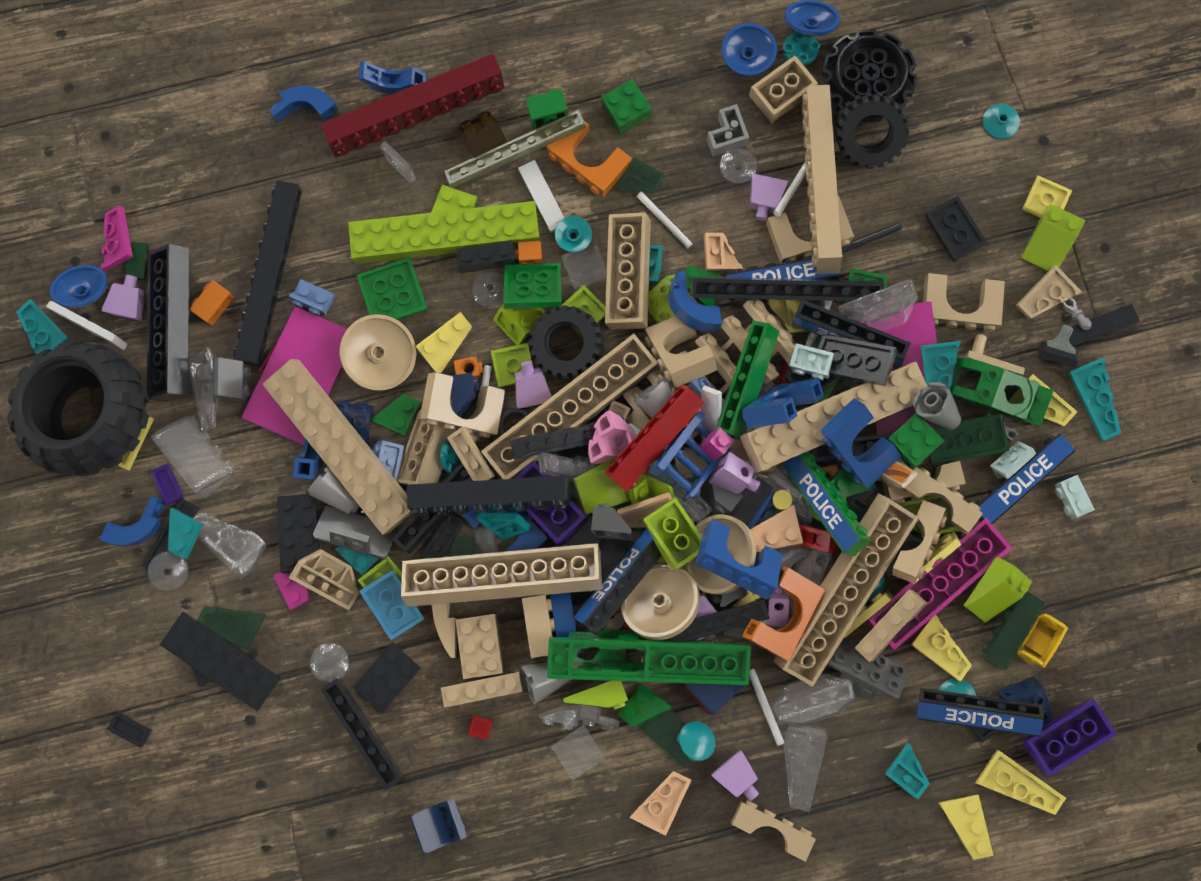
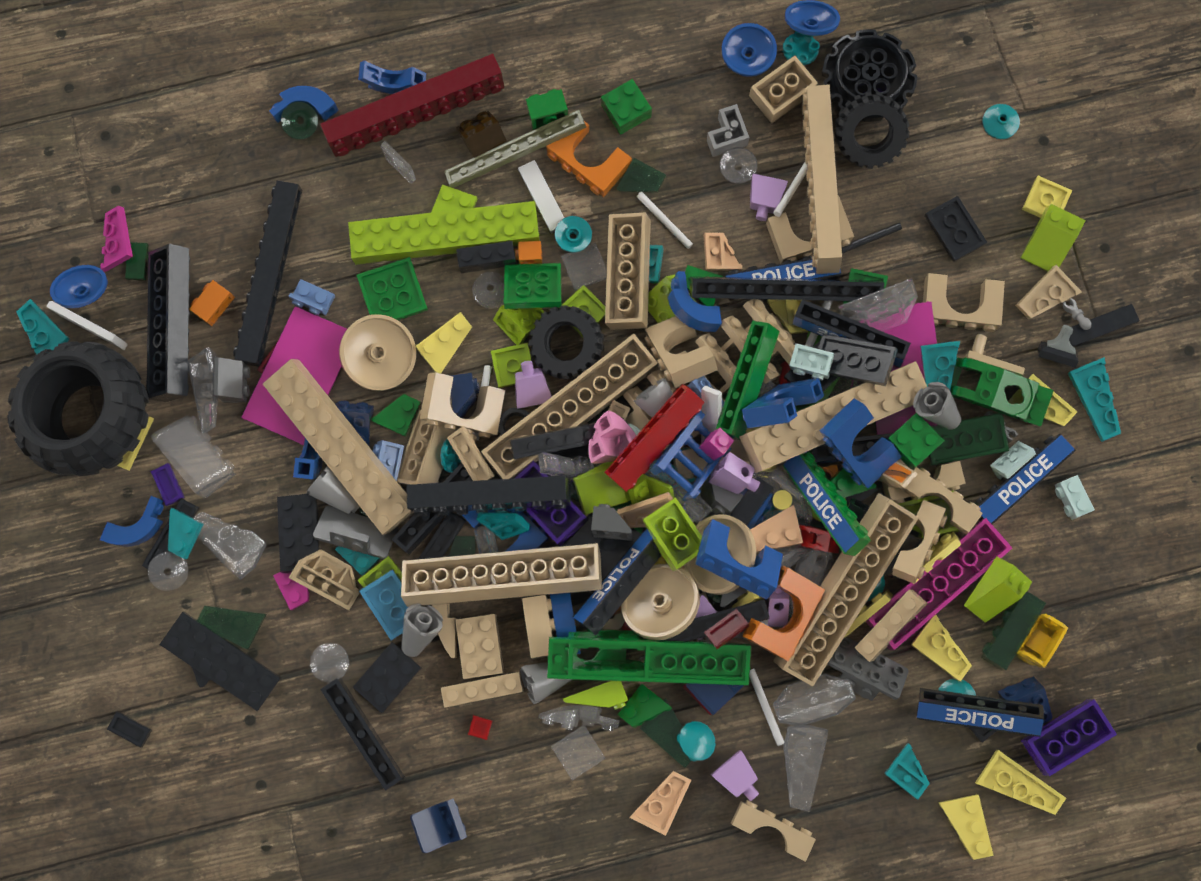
(125, 300): lavender torso -> none
(290, 123): none -> clear green dish
(419, 628): none -> light grey cone
(461, 364): orange brick -> none
(726, 629): none -> tile

